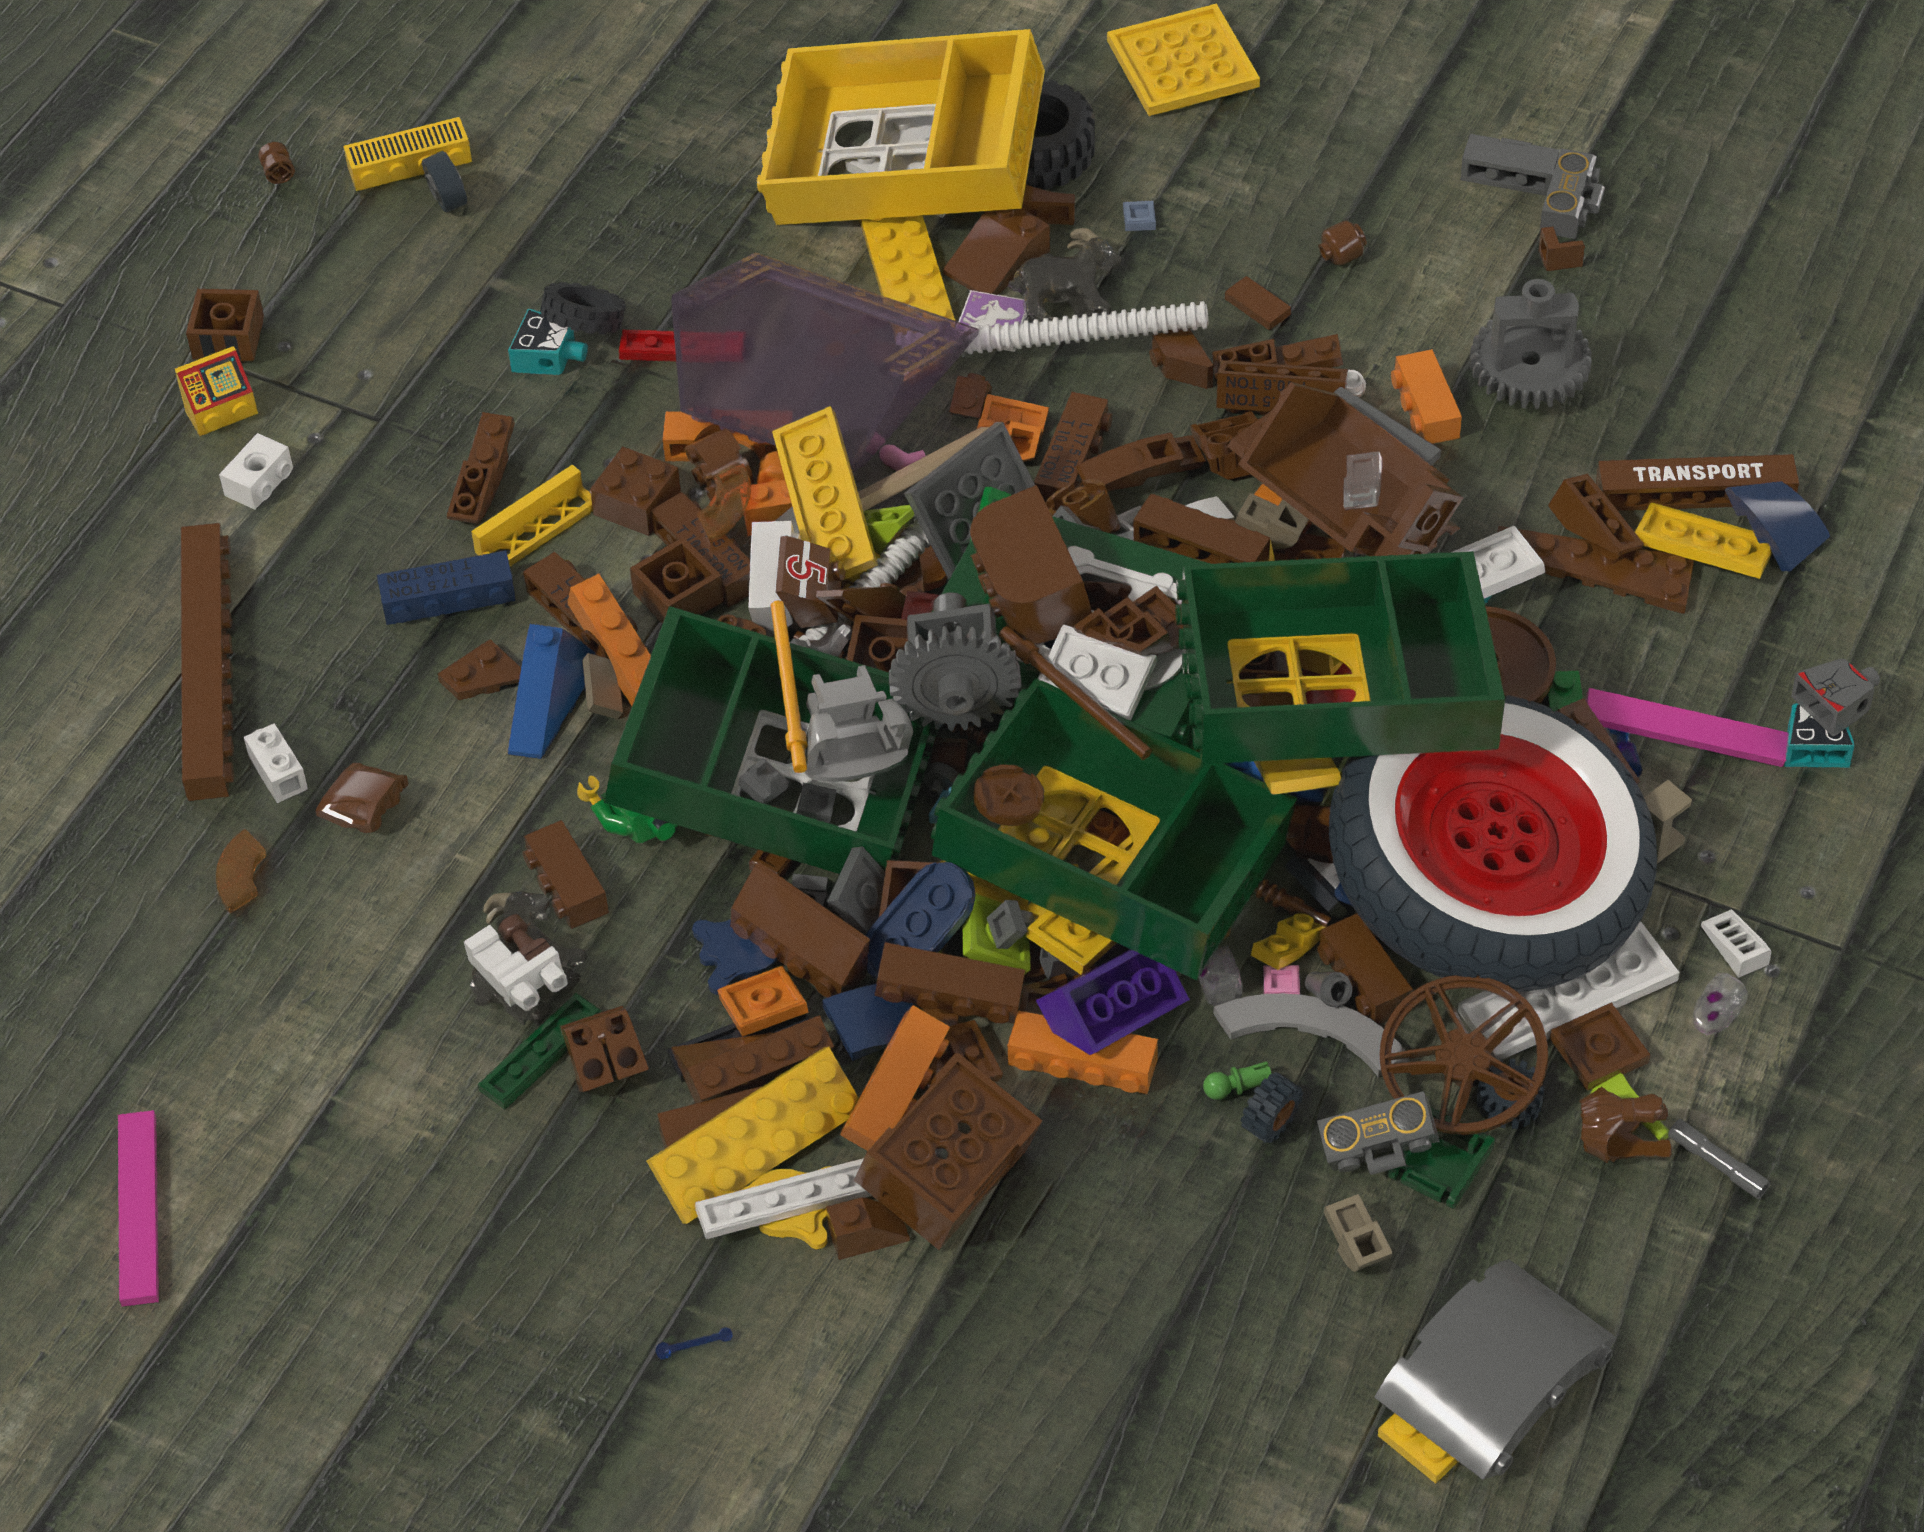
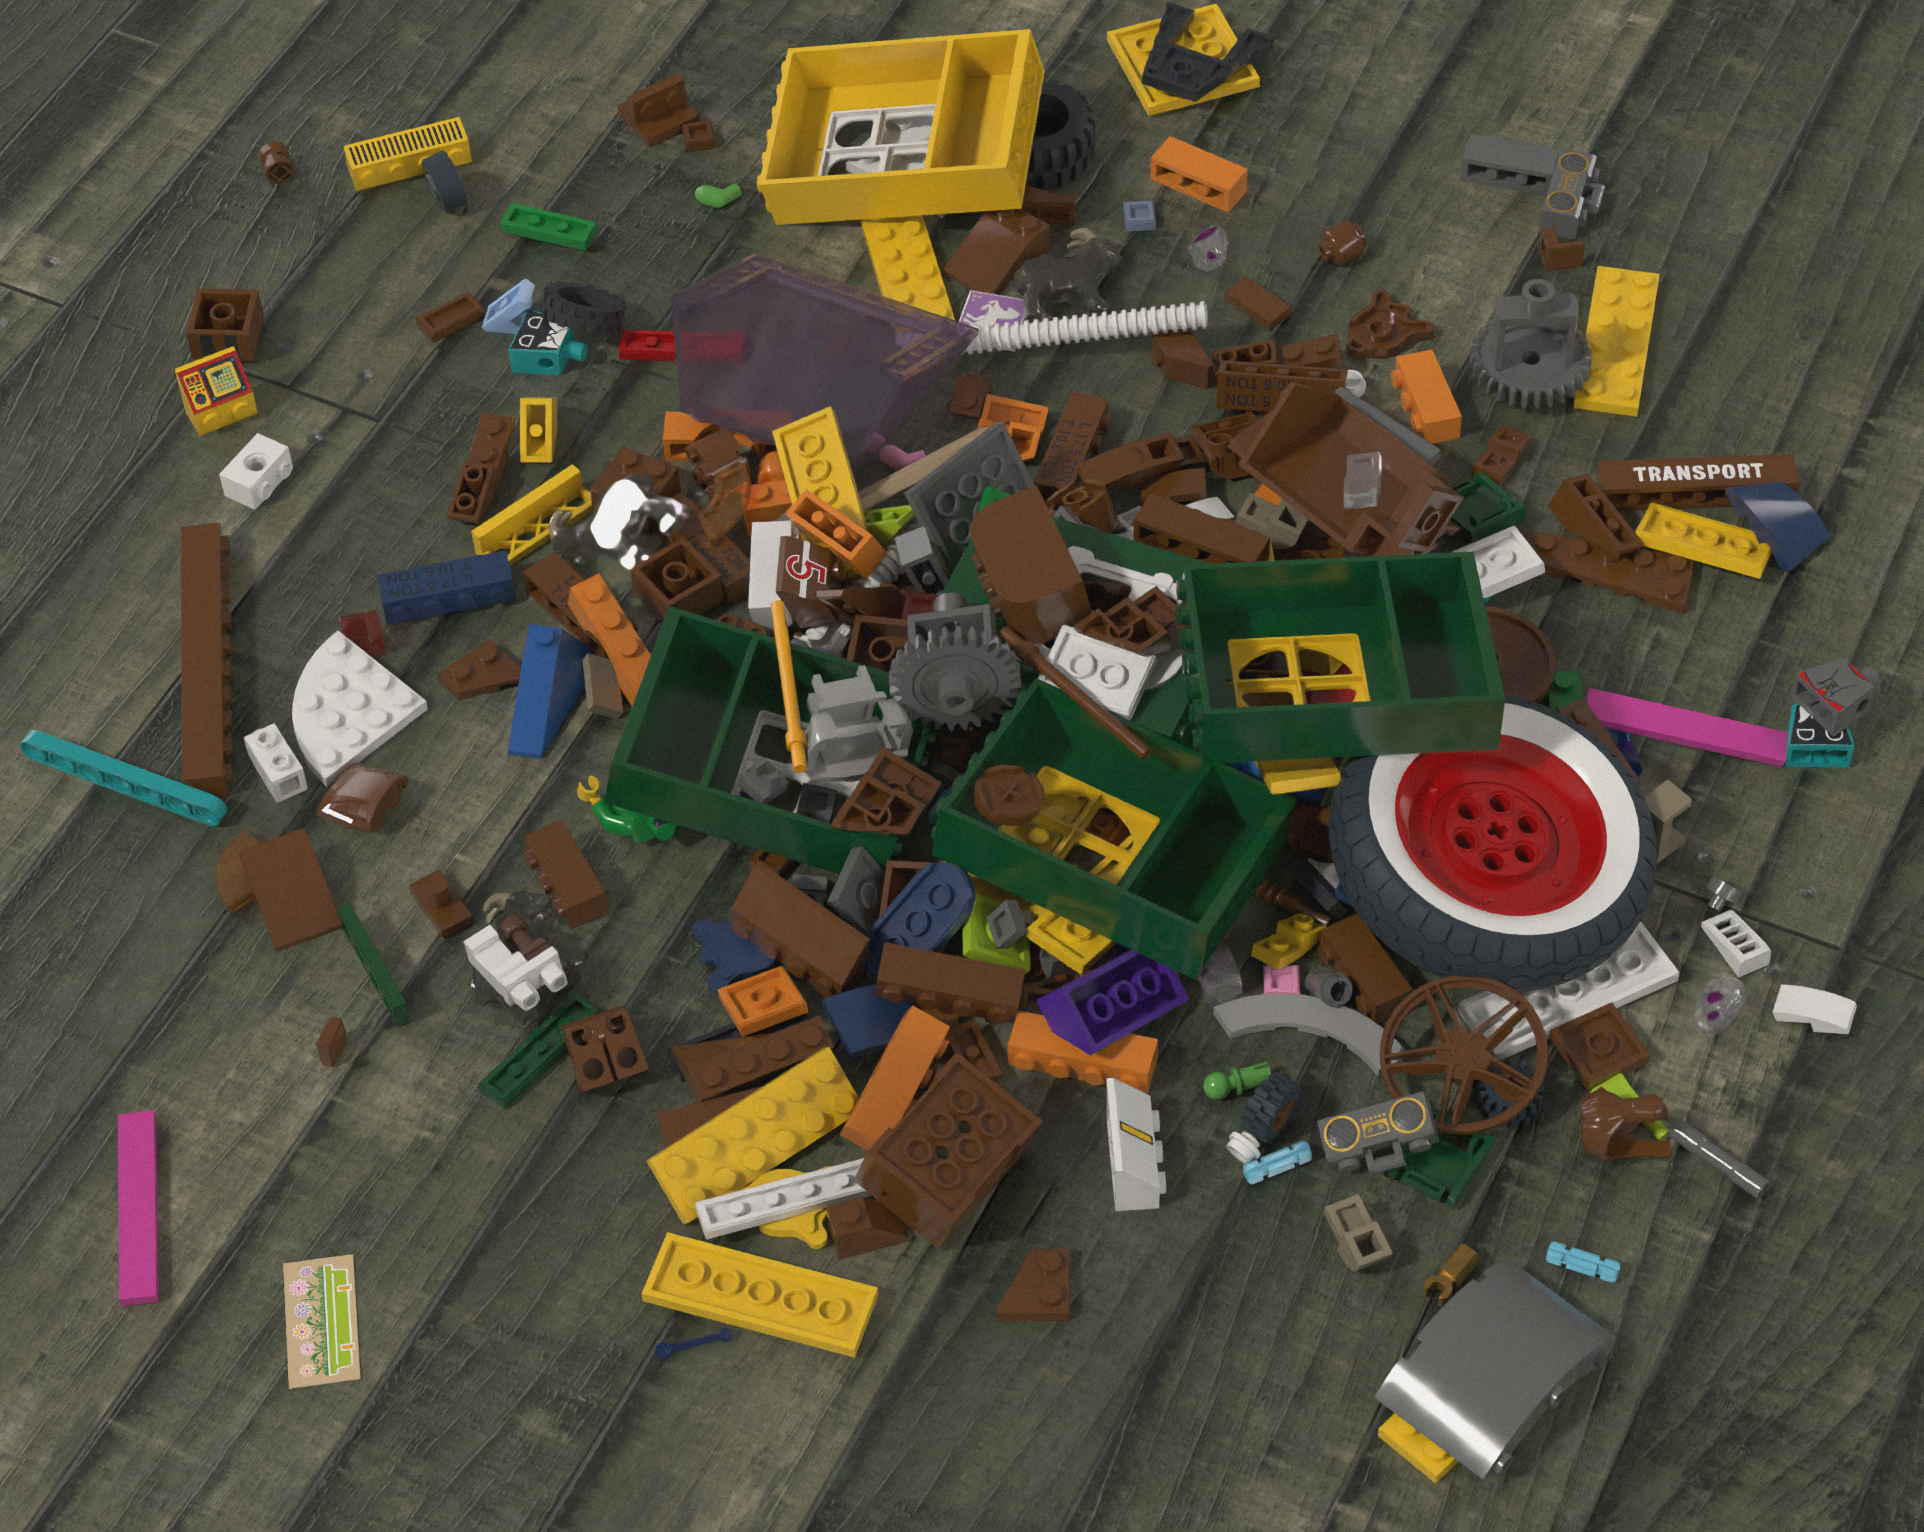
(123, 778): none -> teal beam
(289, 889): none -> reddish brown slope
(321, 1321): none -> sticker
(331, 1041): none -> reddish brown tile
(348, 707): none -> white plate
(364, 631): none -> clear red panel
(373, 965): none -> dark green tile
(441, 904): none -> reddish brown tile
(450, 317): none -> reddish brown tile
(509, 310): none -> light blue slope
(538, 429): none -> yellow slope
(548, 226): none -> green plate
(617, 522): none -> clear smoke animal
(658, 110): none -> reddish brown bracket
(698, 136): none -> reddish brown tile
(717, 197): none -> bright green arm
(760, 1294): none -> yellow plate
(837, 532): none -> orange brick
(887, 797): none -> reddish brown slope
(923, 561): none -> dark grey piece
(1039, 1289): none -> reddish brown wing
(1133, 1148): none -> white slope
(1177, 486): none -> reddish brown slope
(1191, 72): none -> black wing
(1199, 174): none -> orange brick
(1209, 248): none -> clear rock
(1243, 1147): none -> white plate
(1277, 1162): none -> medium azure axle
(1384, 329): none -> reddish brown tile
(1452, 1273): none -> pearl gold bar
(1484, 508): none -> dark green container
(1502, 454): none -> reddish brown slope
(1583, 1261): none -> medium azure axle
(1618, 340): none -> yellow plate
(1722, 893): none -> dark grey tile
(1822, 1009): none -> white slope

